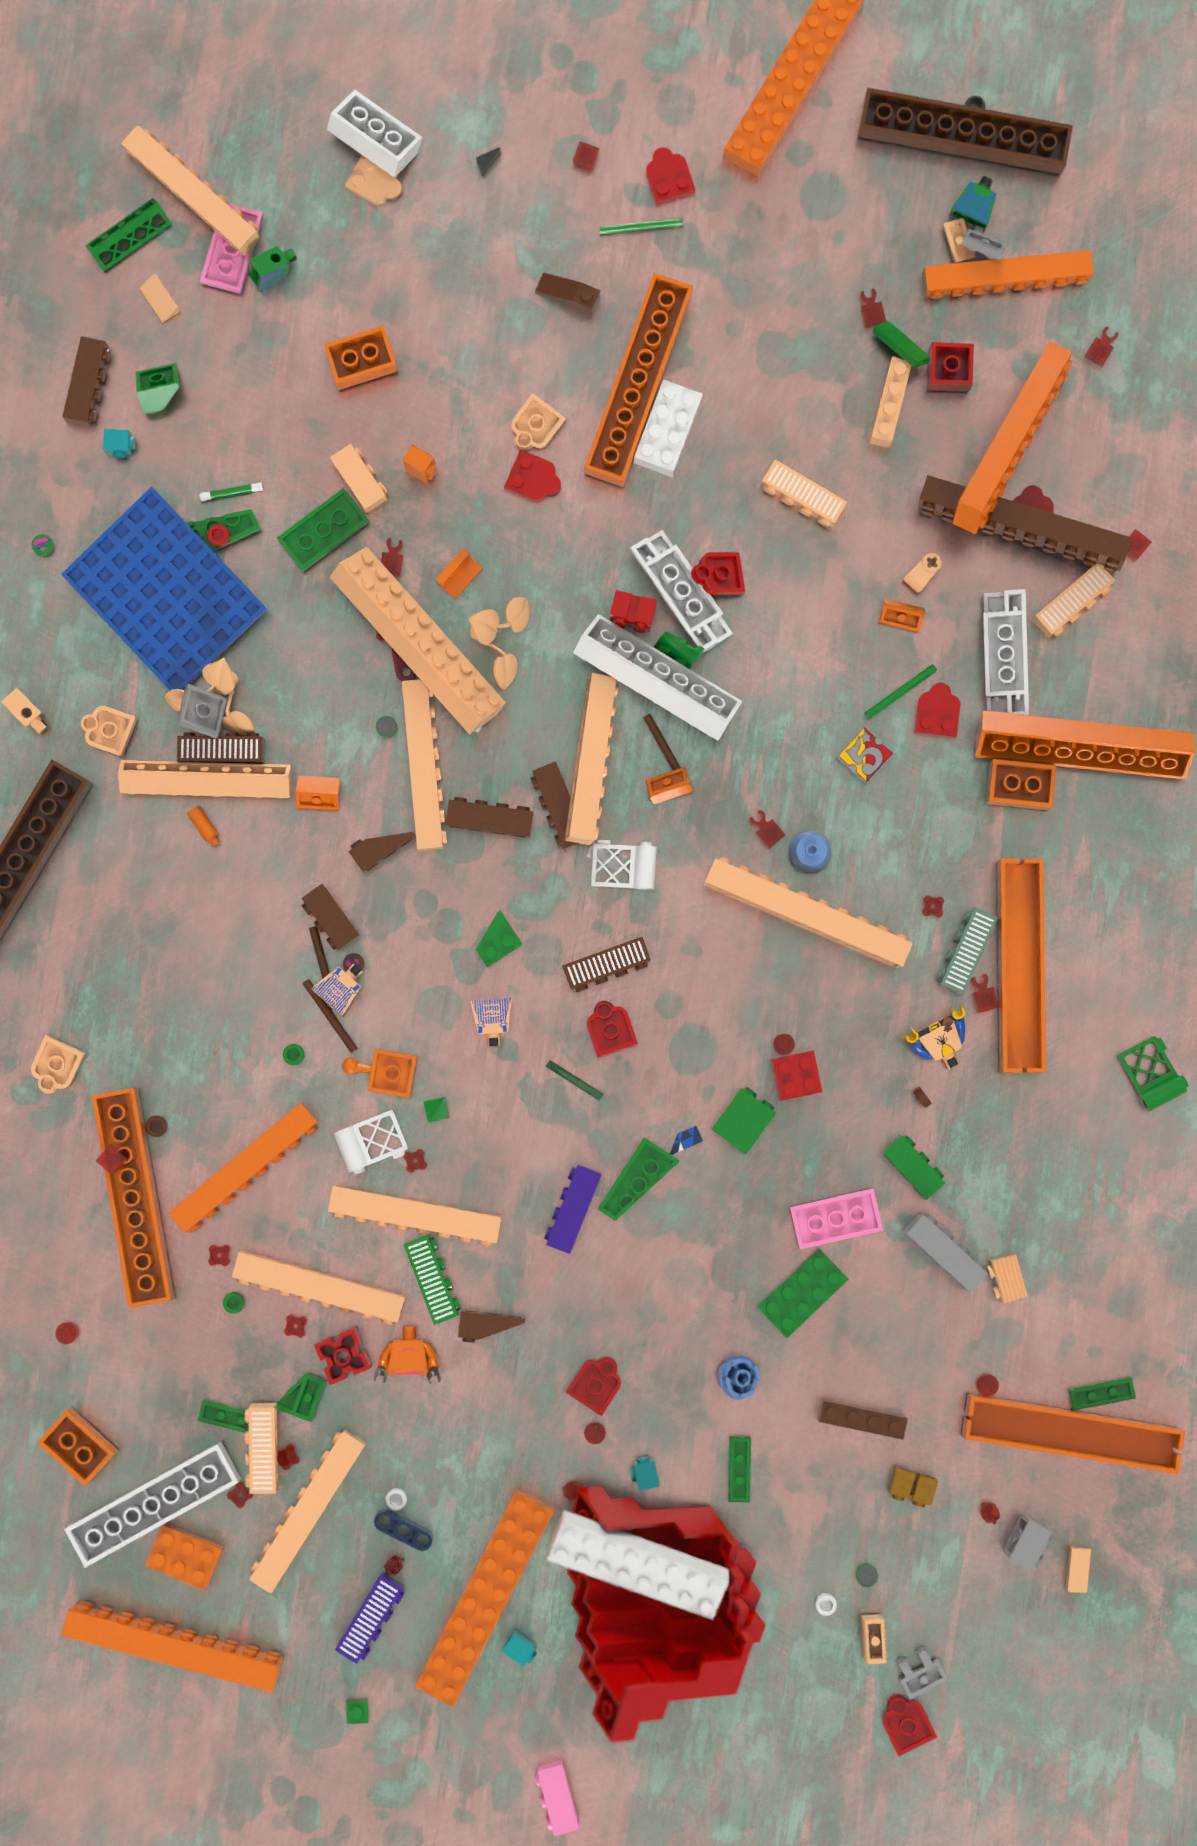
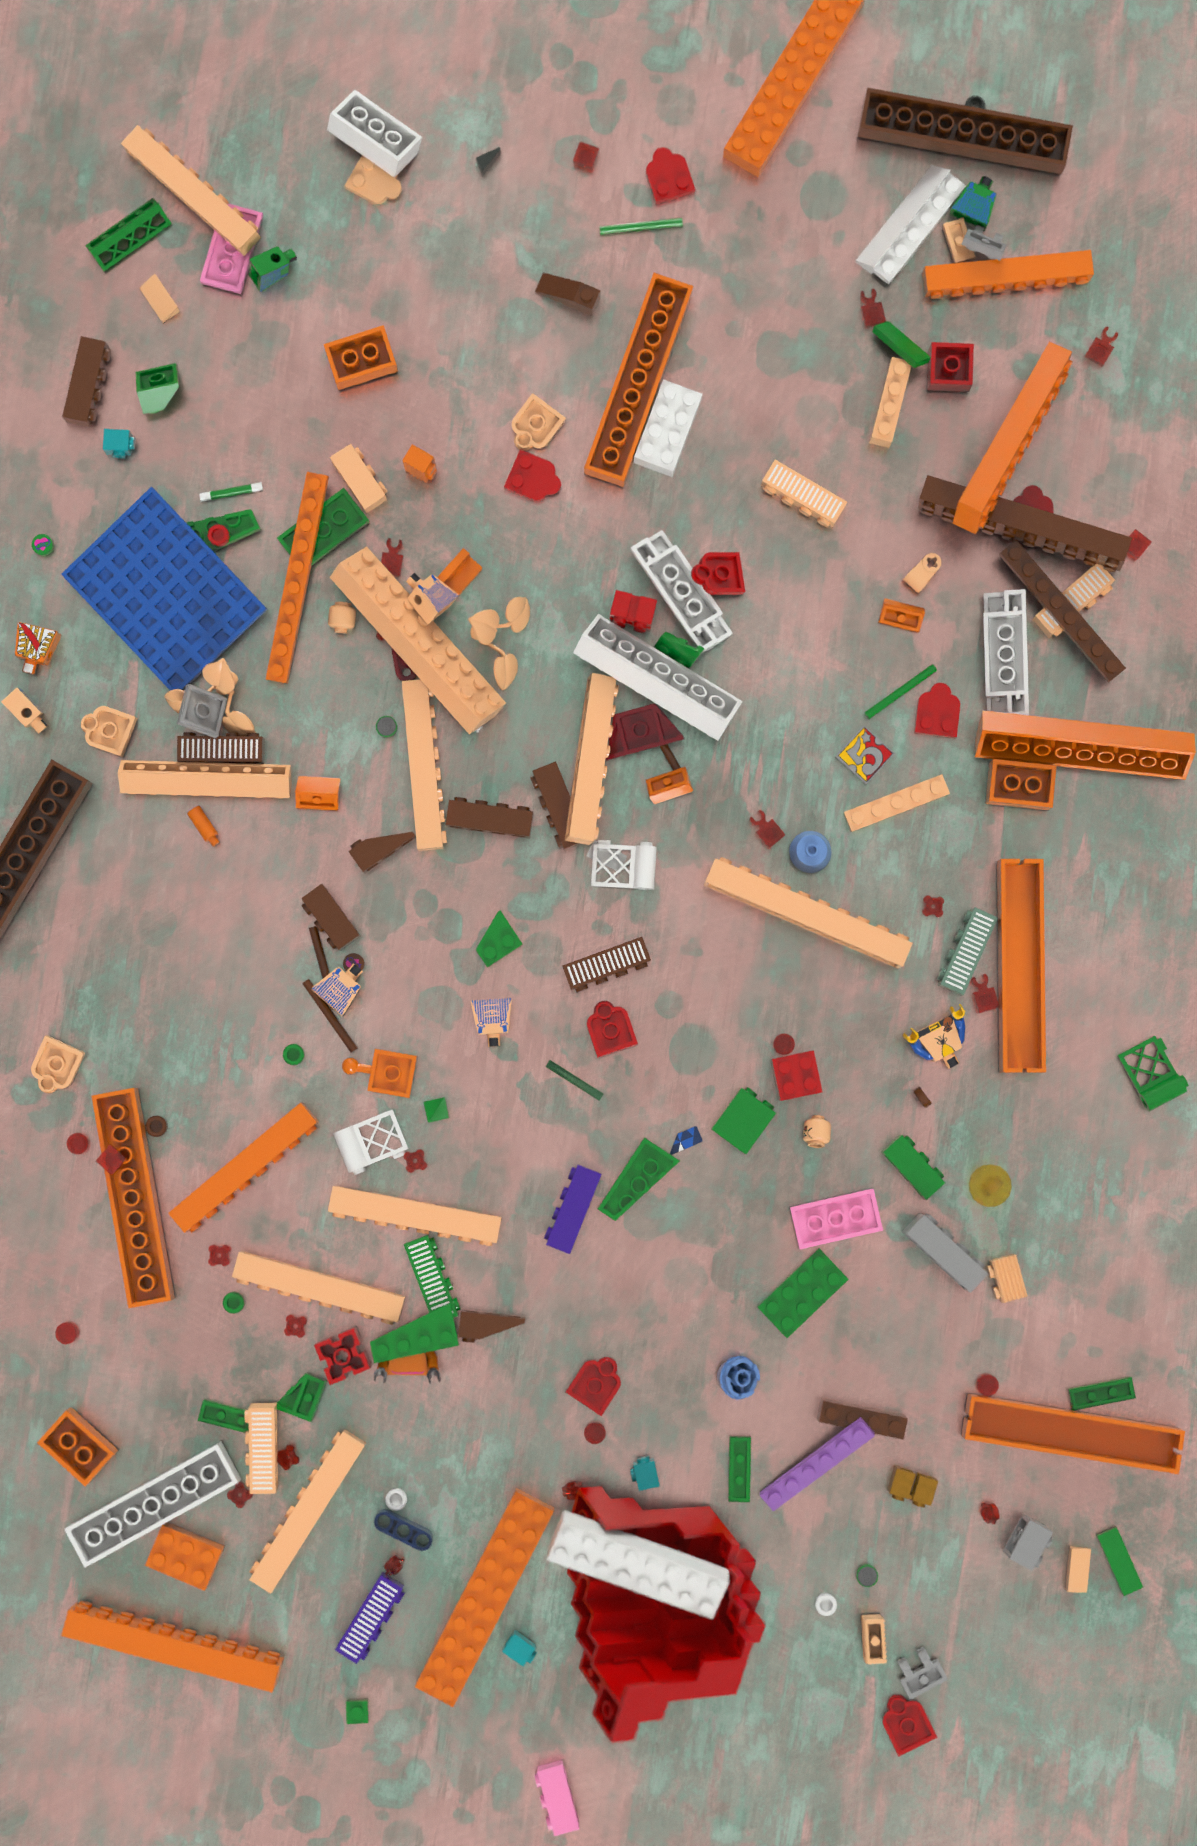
(35, 645): none -> torso
(77, 1143): none -> clear red plate
(297, 577): none -> orange plate
(342, 617): none -> light nougat head
(419, 1336): none -> green wing
(430, 596): none -> light nougat torso
(641, 730): none -> dark red wing
(817, 1131): none -> light nougat head
(817, 1464): none -> medium lavender plate
(896, 803): none -> light nougat plate
(911, 223): none -> white slope
(990, 1185): none -> clear yellow tile
(1062, 611): none -> reddish brown plate
(1119, 1561): none -> green tile

